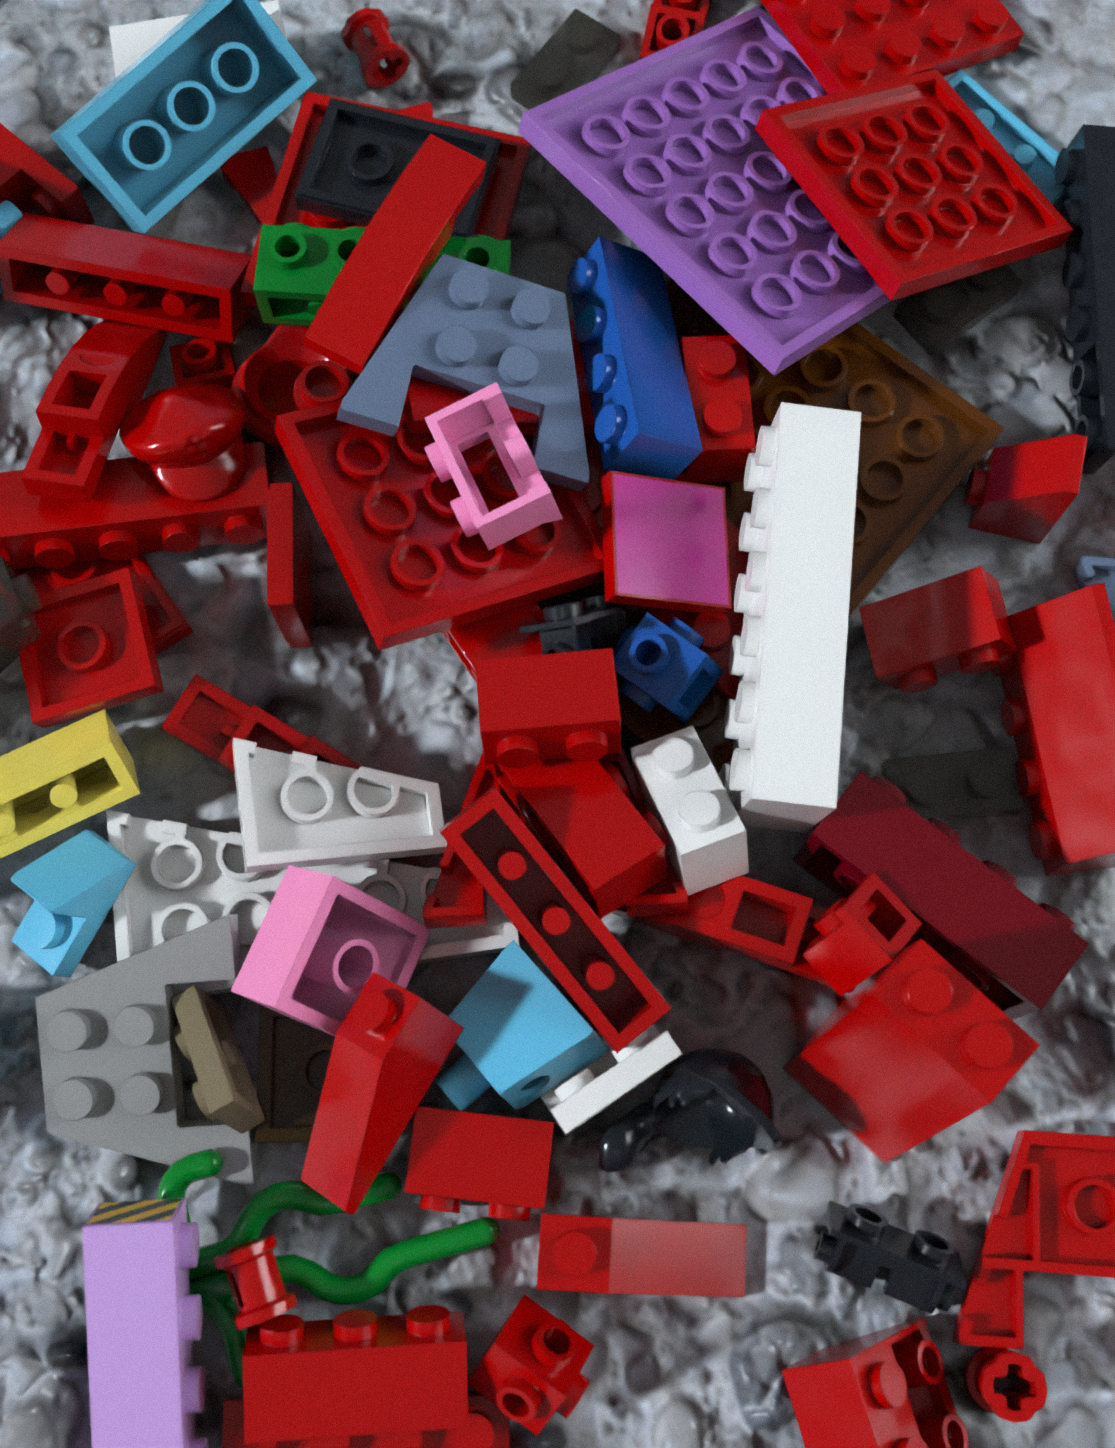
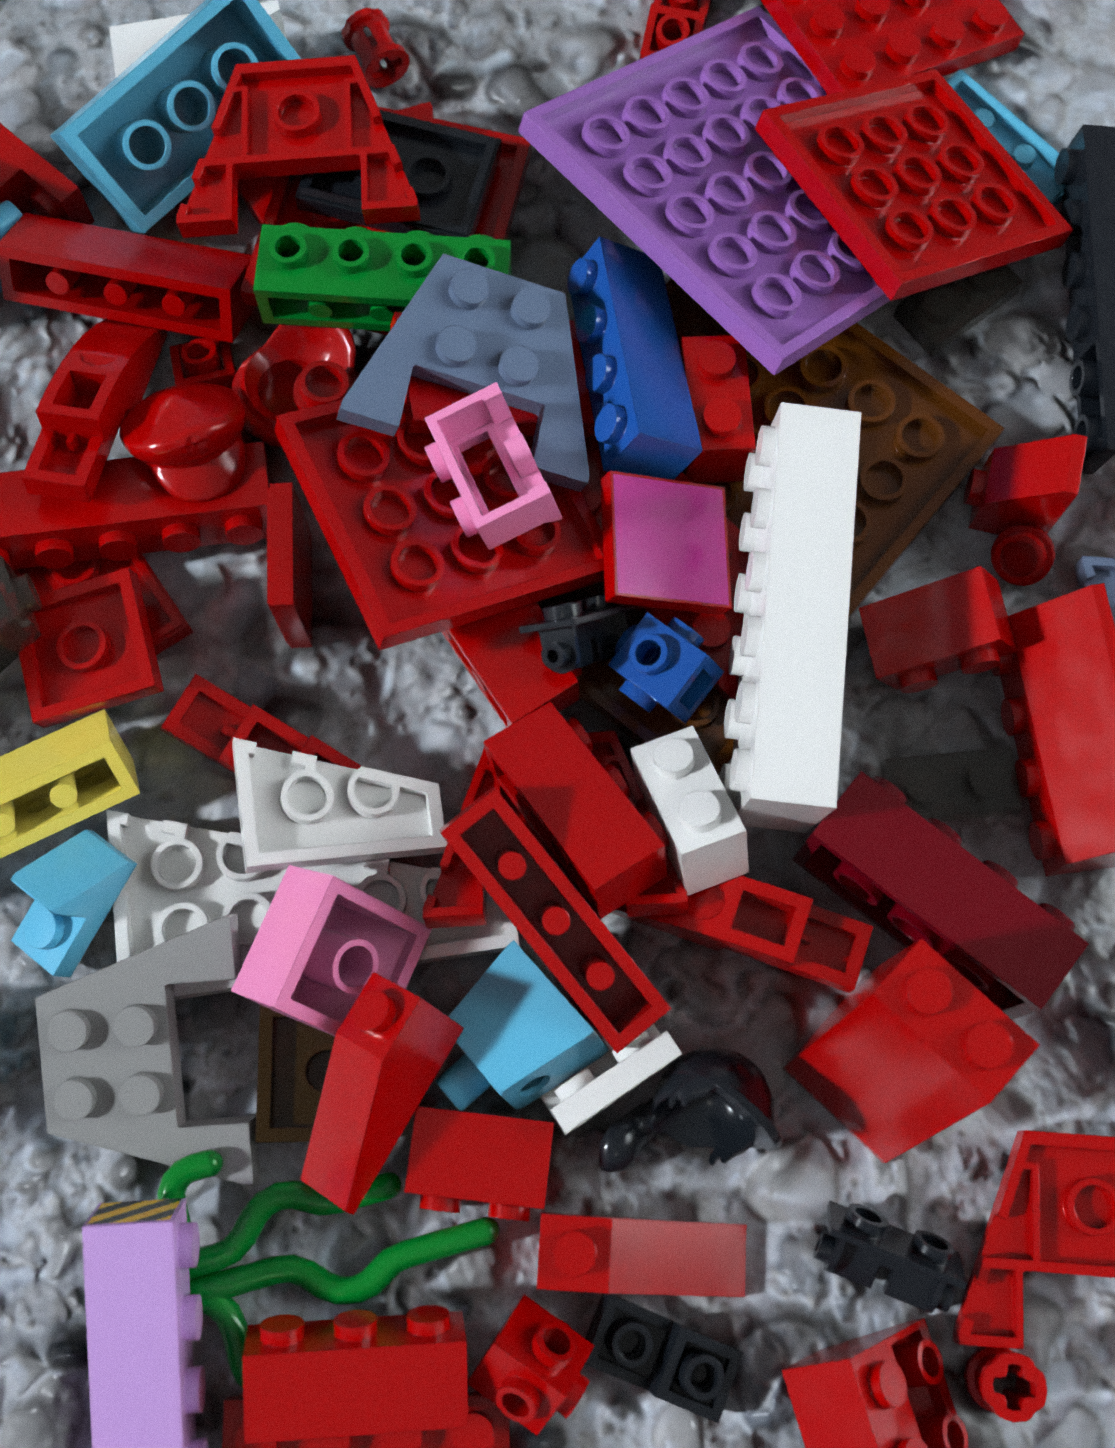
(209, 1042): dark tan plate -> none
(255, 1281): red bush -> none
(296, 122): none -> red wing
(394, 254): red slope -> none
(548, 707): red brick -> none
(566, 61): clear smoke plate -> none
(662, 1356): none -> black slope
(860, 935): red brick -> none
(1022, 554): none -> red plate

